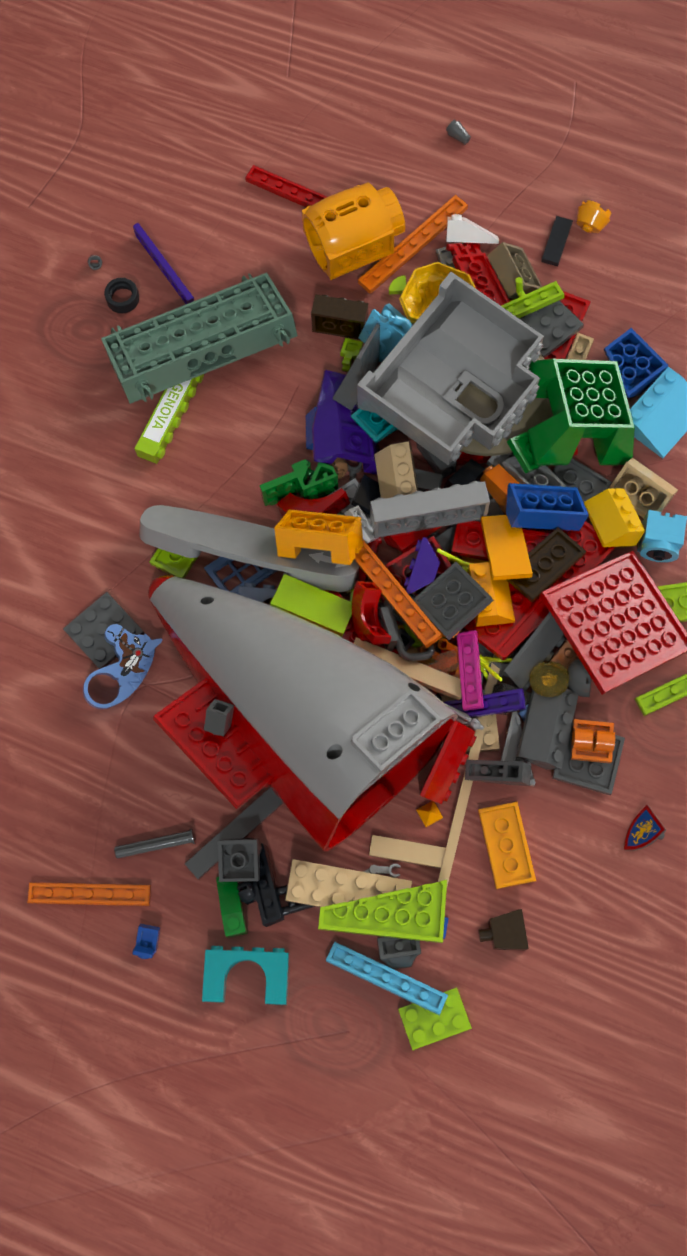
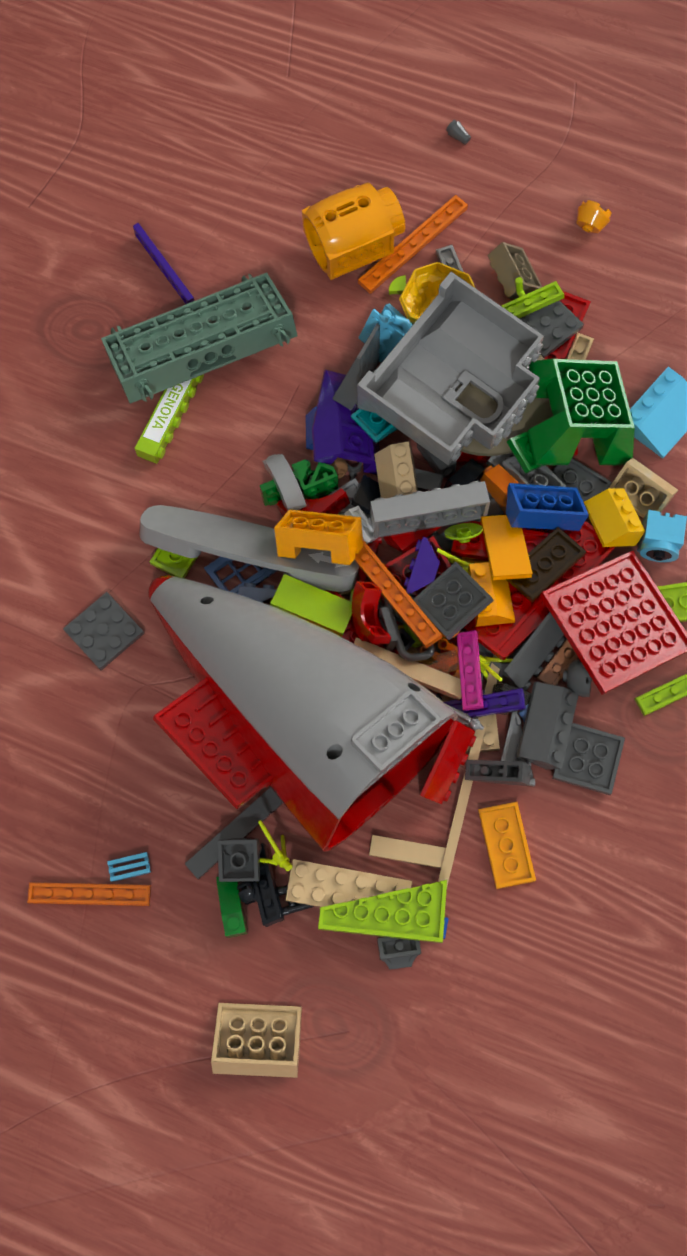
(95, 266): dark grey hinge -> none
(112, 870): none -> medium azure tile
(117, 284): black tyre -> none
(134, 660): medium blue animal -> none
(146, 941): blue bracket -> none
(155, 844): dark grey axle -> none
(218, 717): dark grey brick -> none
(220, 961): teal arch -> none
(257, 1040): none -> tan slope
(280, 857): none -> neon yellow plant
(283, 187): red tile -> none
(285, 482): none -> light grey arch
(338, 316): dark brown brick -> none
(350, 351): lime plate -> none
(374, 869): light grey piece -> none
(387, 978): medium azure tile -> none
(427, 1027): lime plate -> none
(429, 813): light orange slope -> none
(463, 532): none -> lime dish
(465, 231): white slope -> none
(472, 261): red hinge -> none
(506, 932): dark brown torso -> none
(549, 679): clear yellow tile -> none
(557, 241): black tile -> none
(592, 741): orange plate -> none
(636, 361): blue wedge -> none
(644, 830): shield -> none

